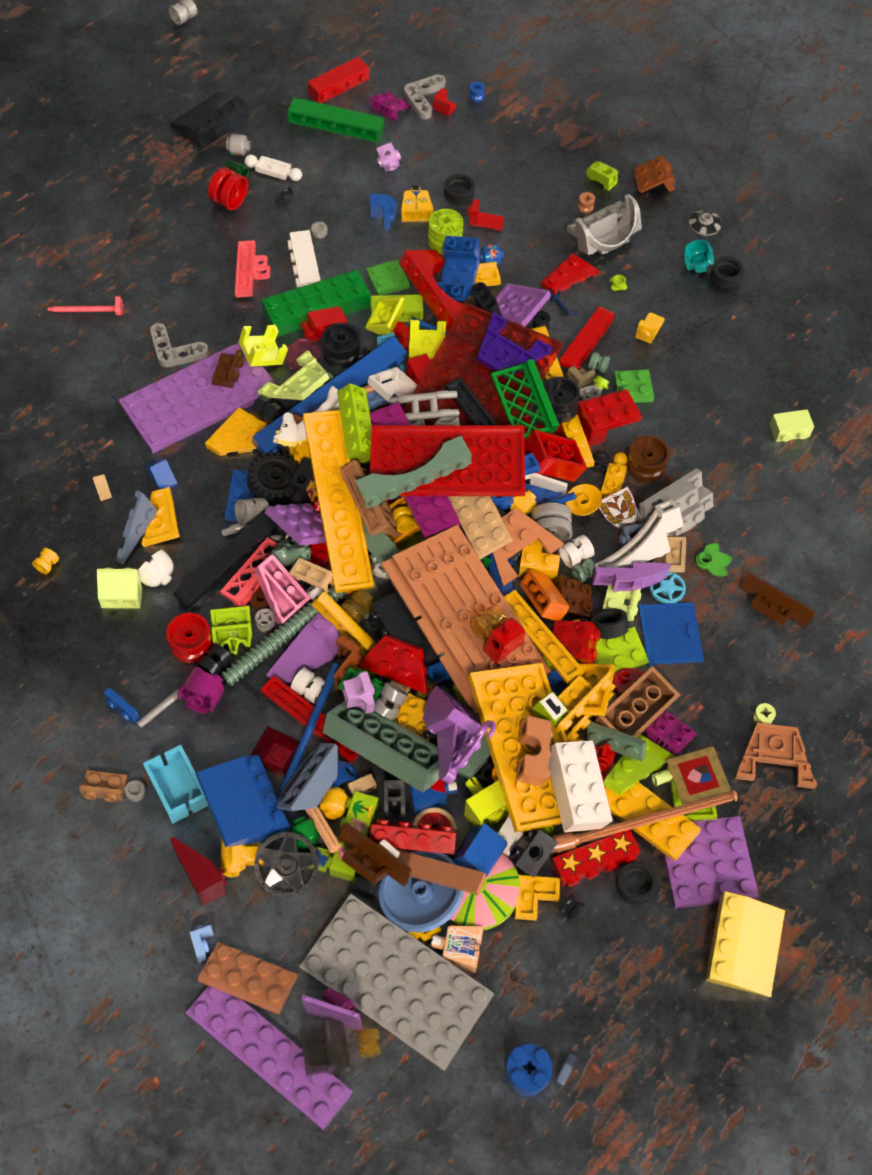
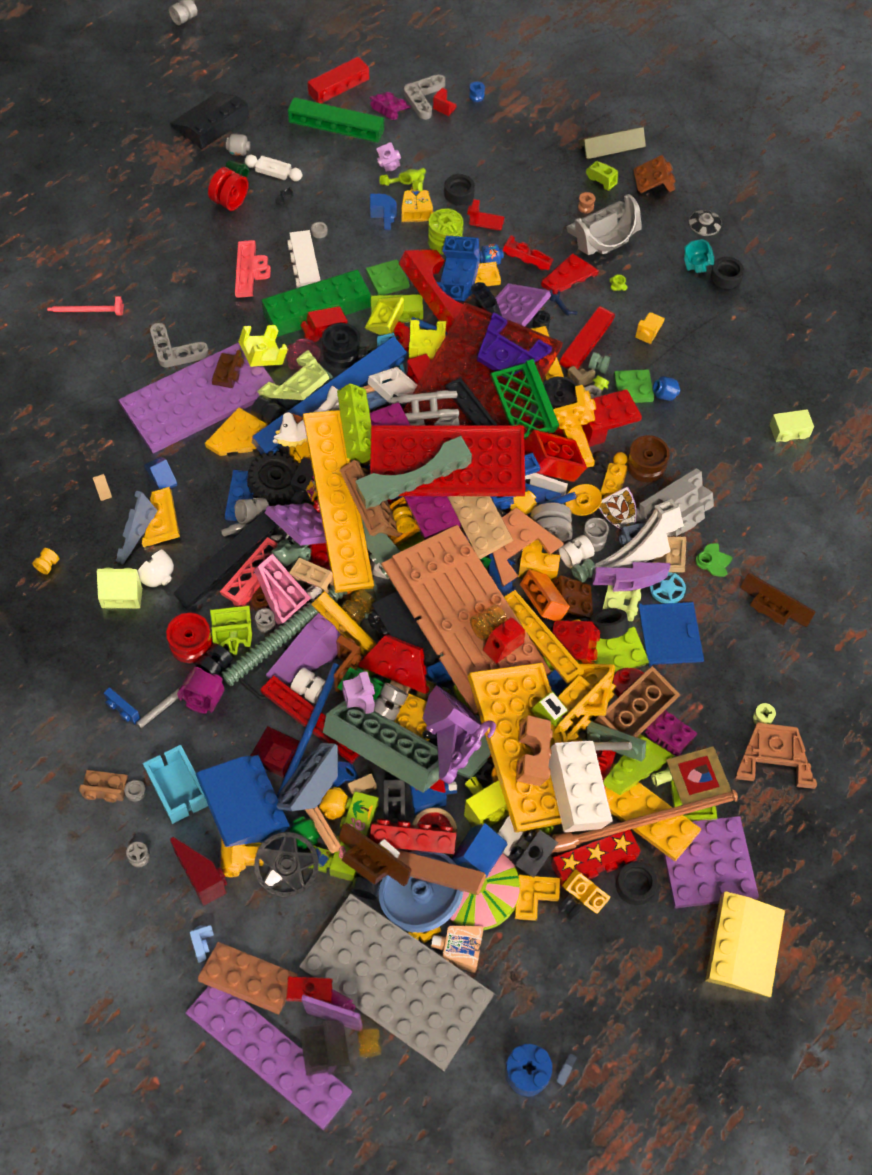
(134, 851): none -> light grey wheel
(312, 987): none -> red plate
(407, 177): none -> lime piece
(528, 256): none -> red wing
(576, 413): none -> yellow bracket
(586, 891): none -> yellow slope
(596, 531): none -> light grey wheel
(612, 745): none -> light grey bar
(613, 142): none -> panel
(666, 388): none -> blue head

